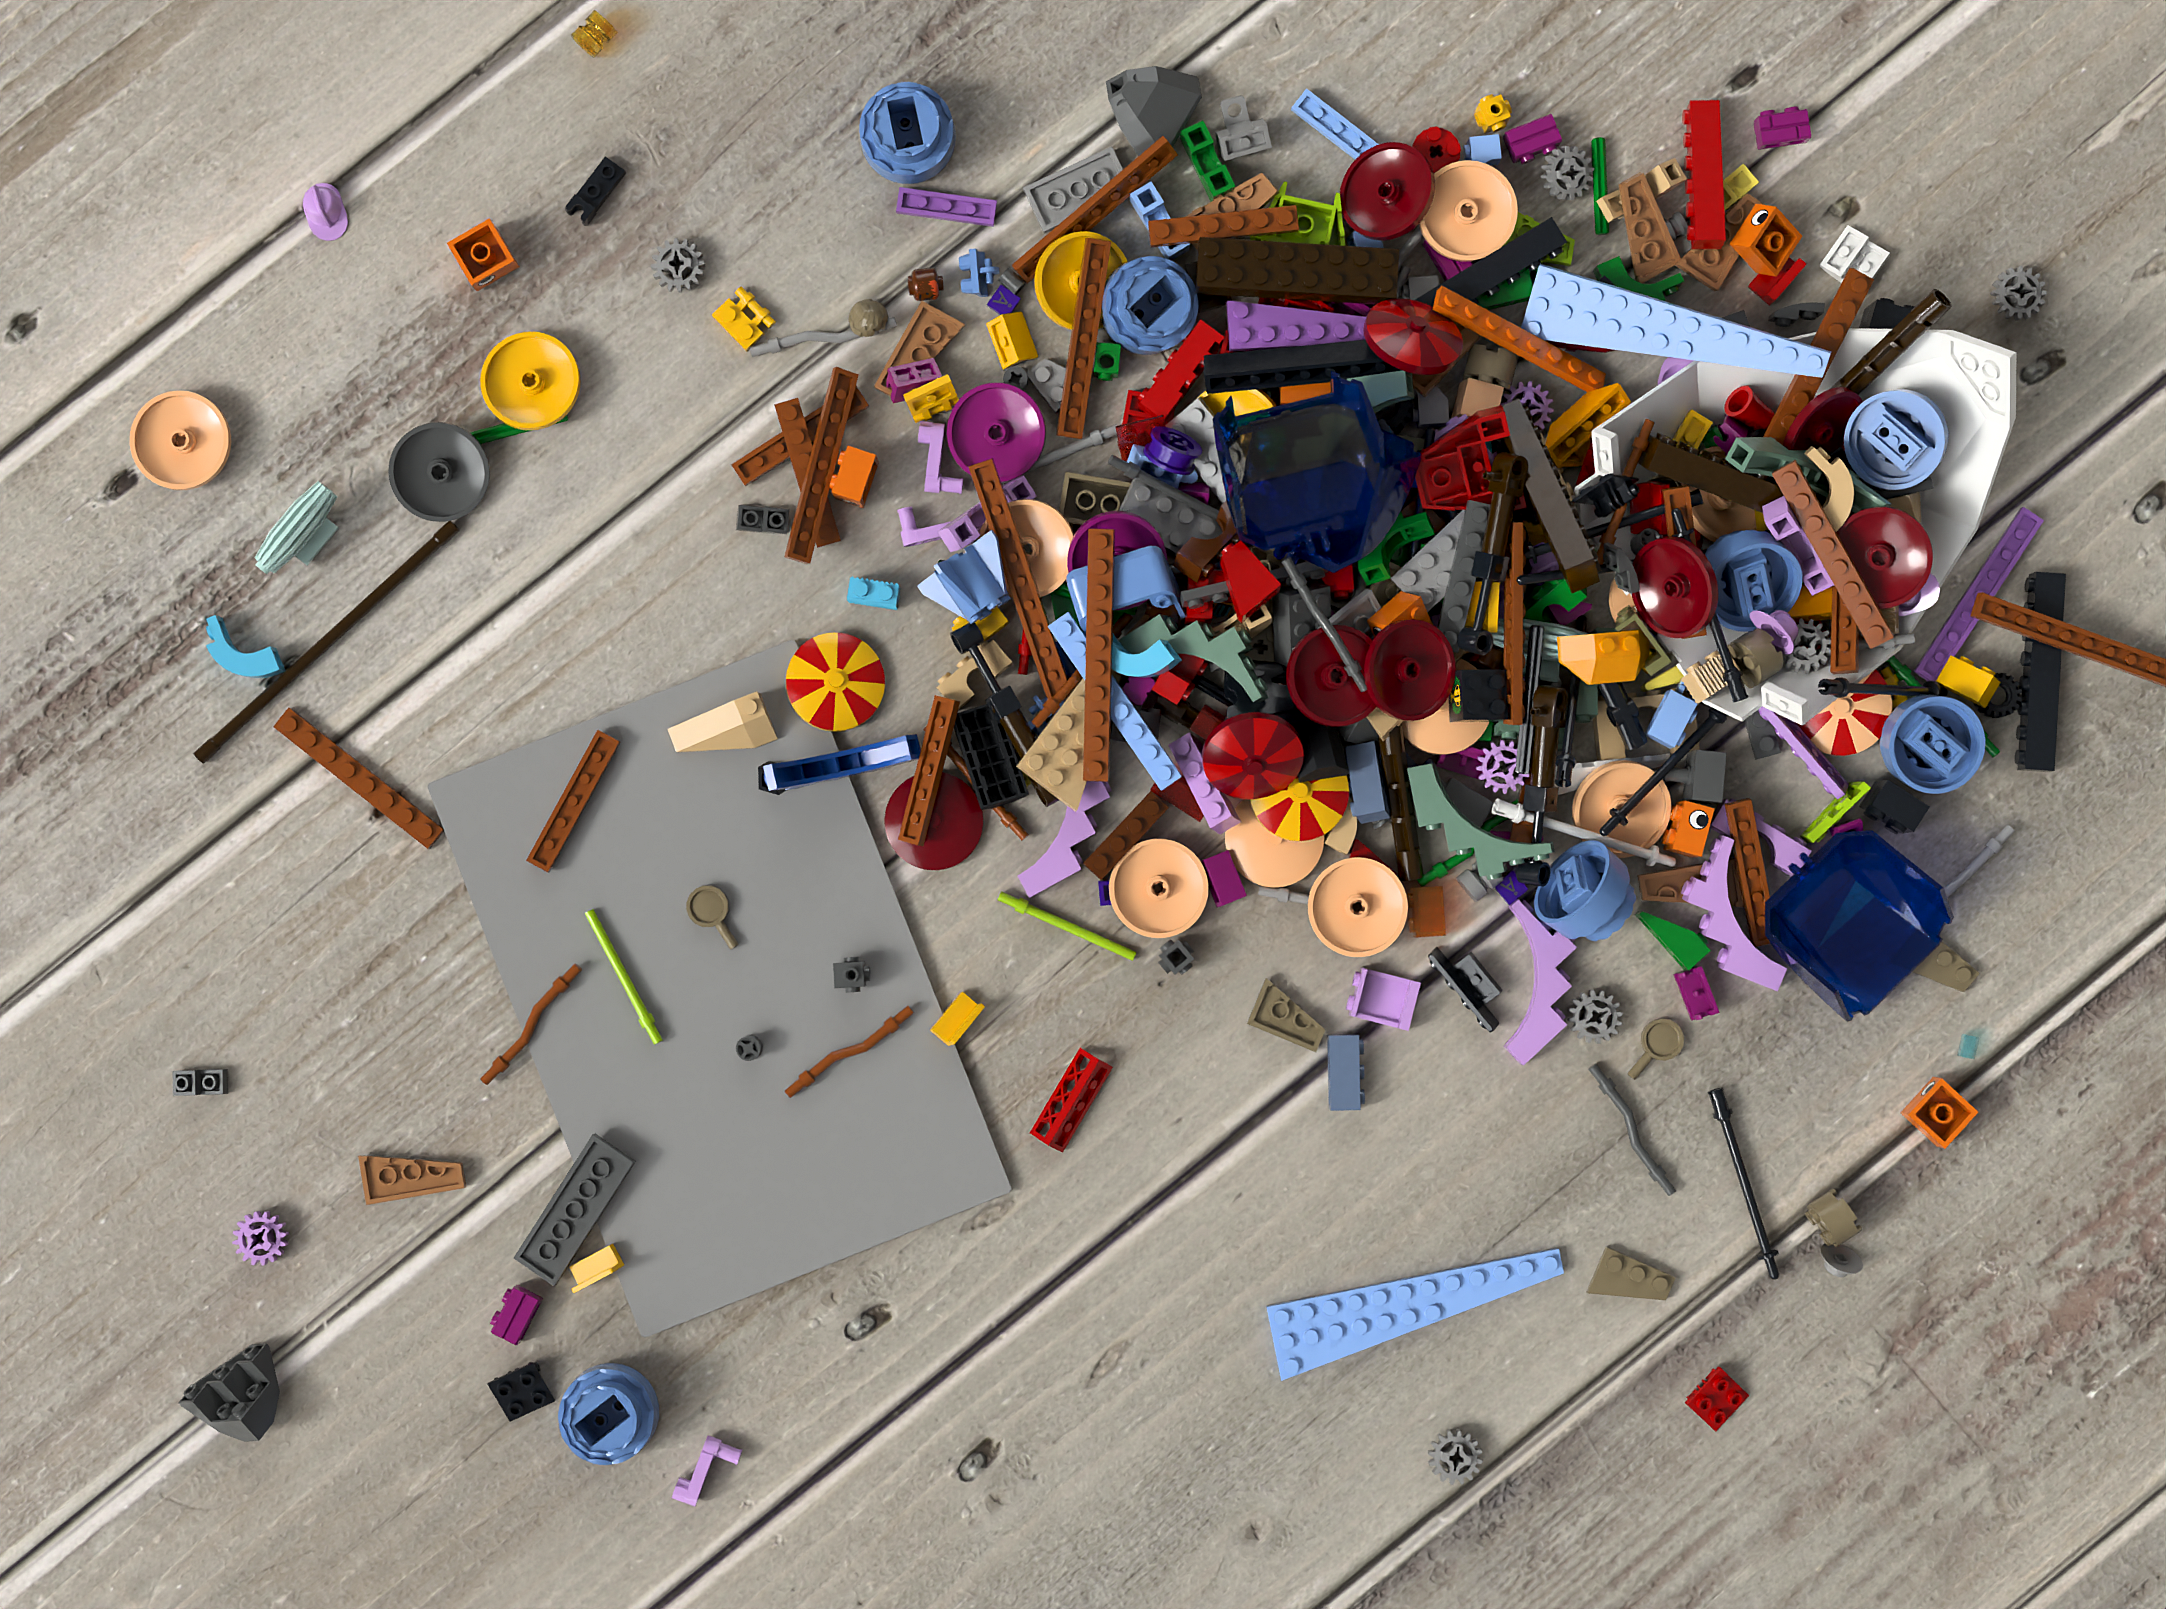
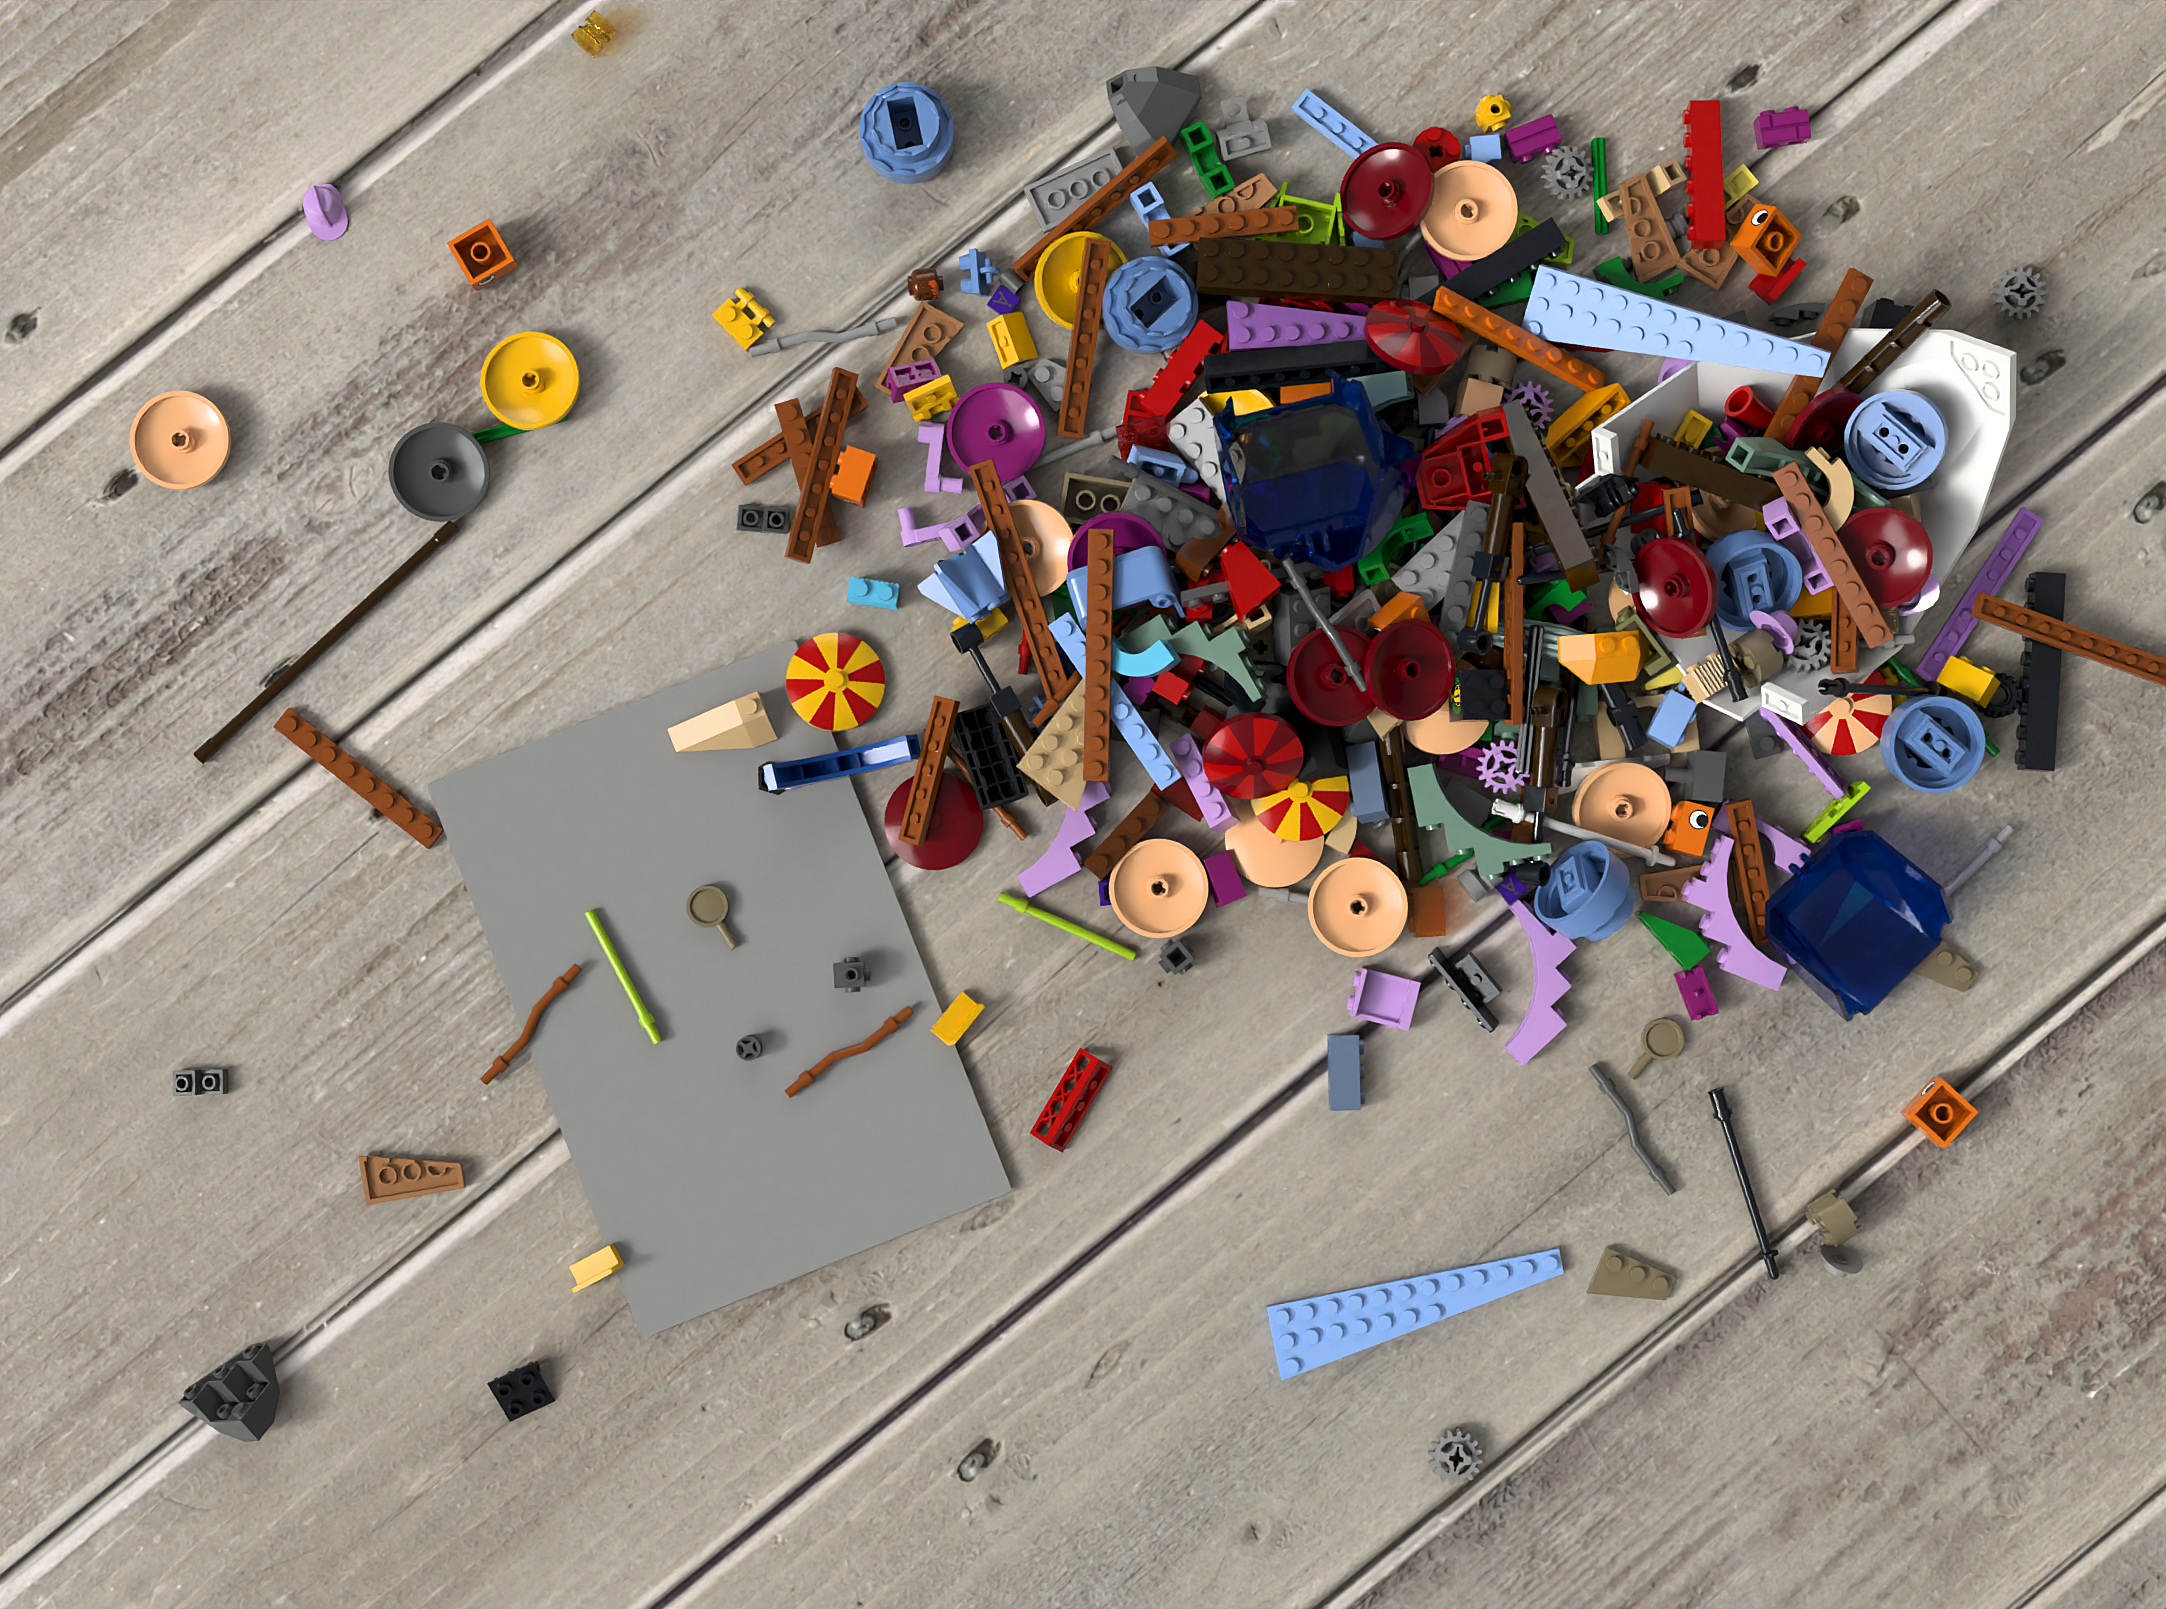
(252, 665): medium azure arch -> none
(252, 1231): lavender gear -> none
(299, 531): light aqua plate -> none
(516, 1314): magenta brick -> none
(573, 801): dark orange plate -> none
(574, 1209): dark grey plate -> none
(595, 190): black plate -> none
(624, 1429): medium blue piece -> none
(688, 265): light grey gear -> none
(690, 1491): lavender beam -> none
(867, 317): dark tan hair -> none
(946, 206): medium lavender plate -> none
(956, 685): tan arch -> none
(1107, 350): green brick -> none
(1172, 450): dark purple wheel -> none
(1283, 1018): dark tan wing -> none
(1589, 1007): light grey gear -> none
(1619, 816): black bar -> none
(1716, 1398): red hinge -> none
(1855, 252): white slope -> none
(1894, 807): black brick -> none
(1968, 1046): clear light blue hinge -> none

